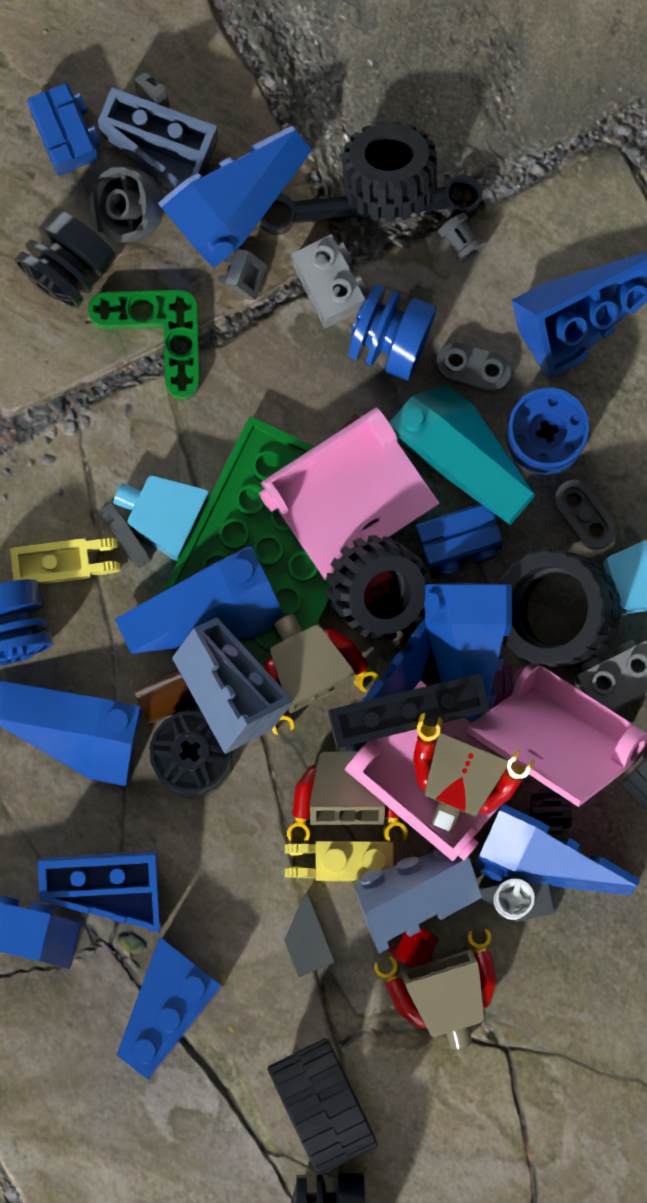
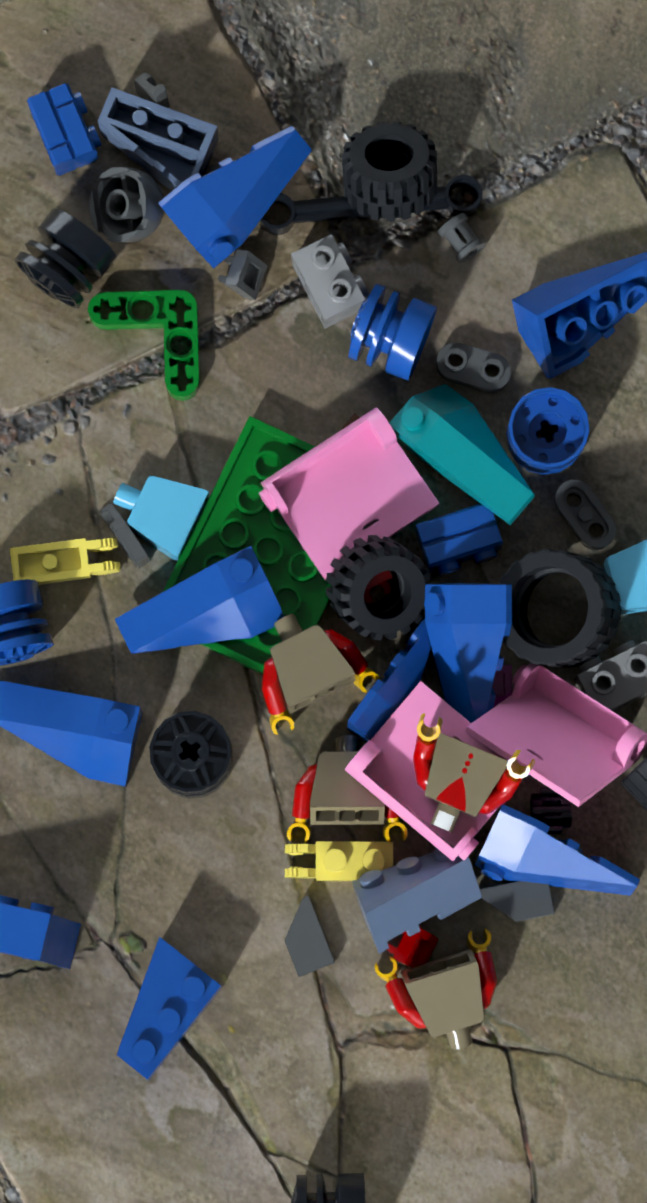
(106, 885): blue wedge -> none
(164, 696): reddish brown brick -> none
(229, 685): sand blue wedge -> none
(322, 1106): black tyre -> none
(402, 710): black plate -> none
(517, 894): white wheel -> none

